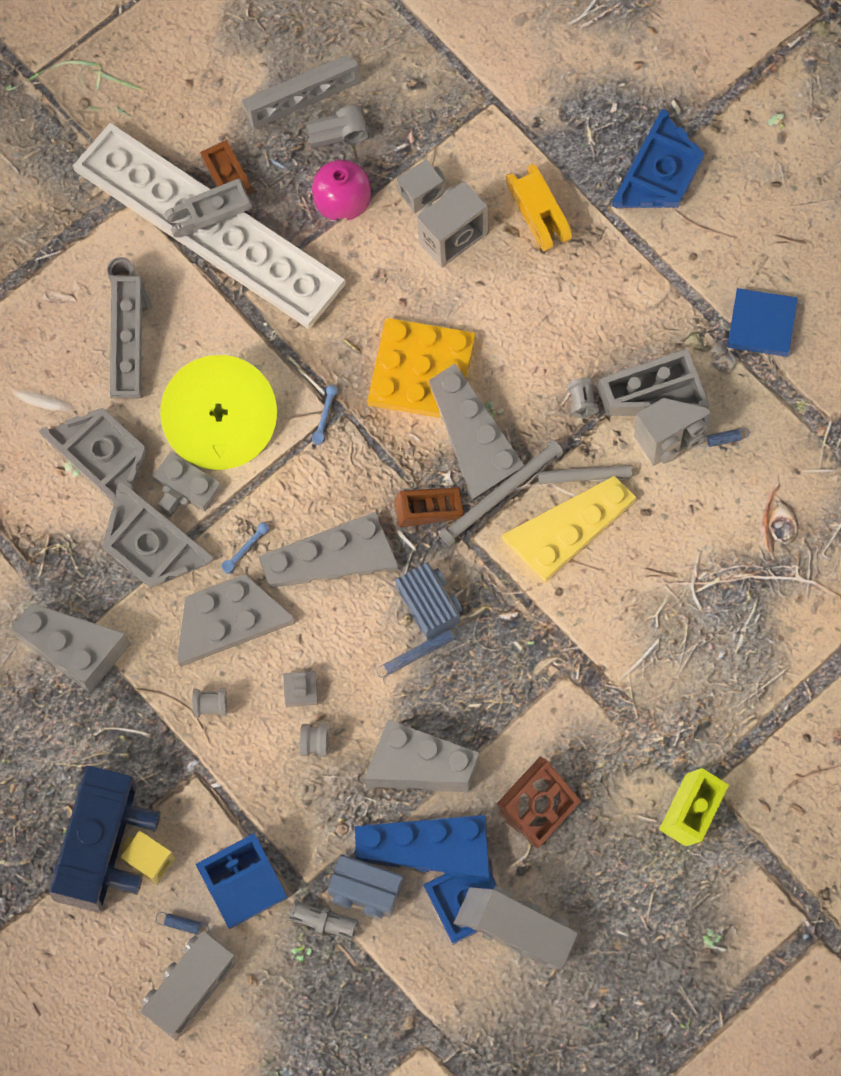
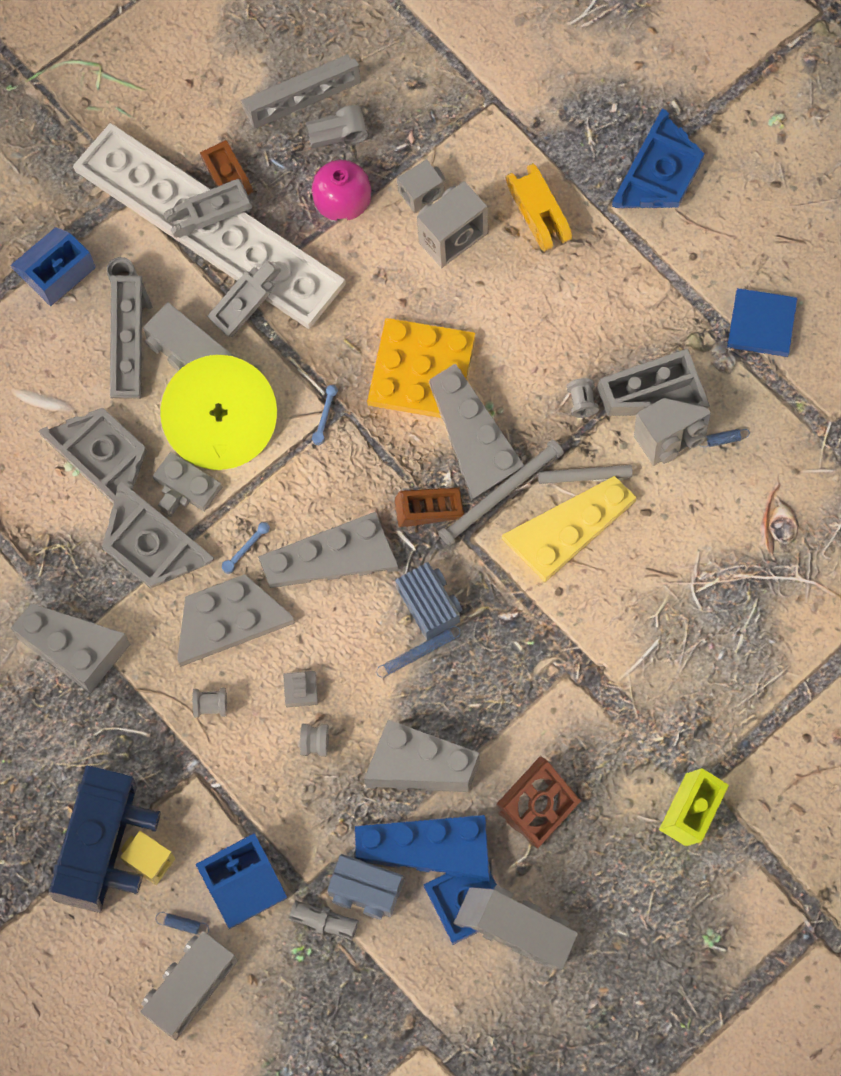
(54, 265): none -> blue slope
(179, 338): none -> light grey brick
(244, 298): none -> light grey hinge

